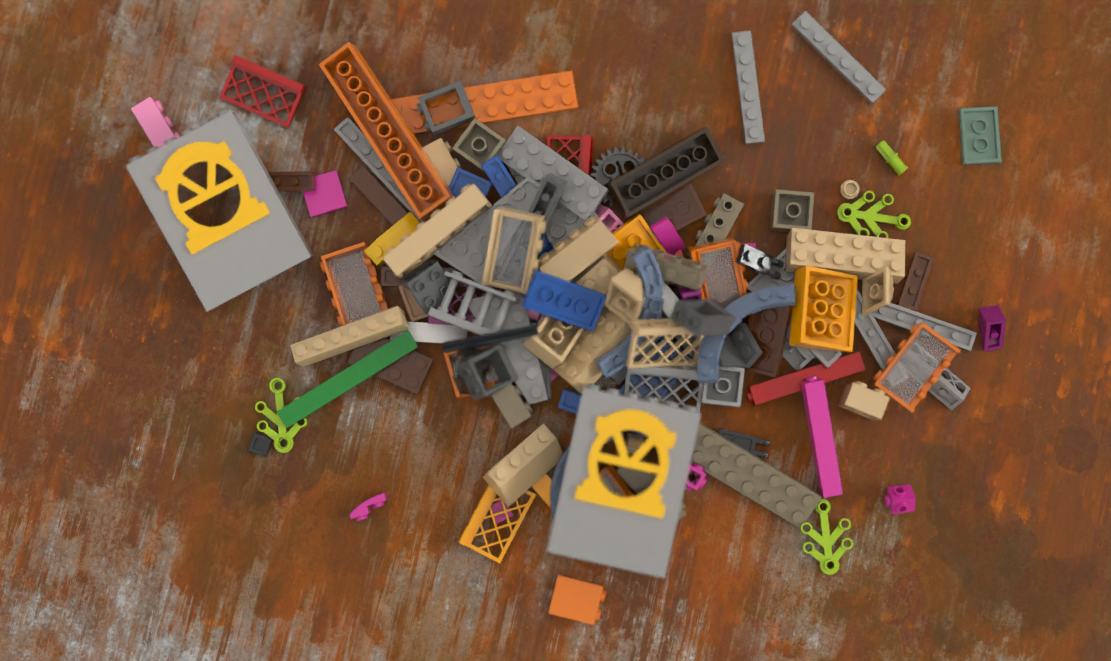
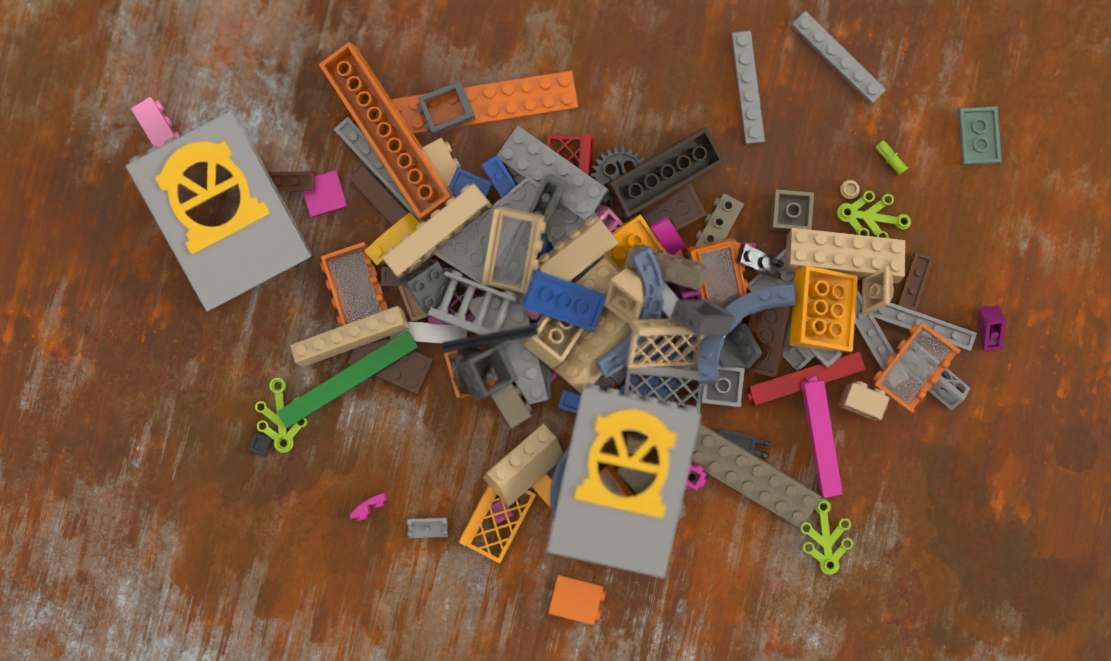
(269, 76): red fence -> none
(427, 527): none -> light grey hinge
(478, 145): dark tan brick -> none
(900, 499): dark pink brick -> none

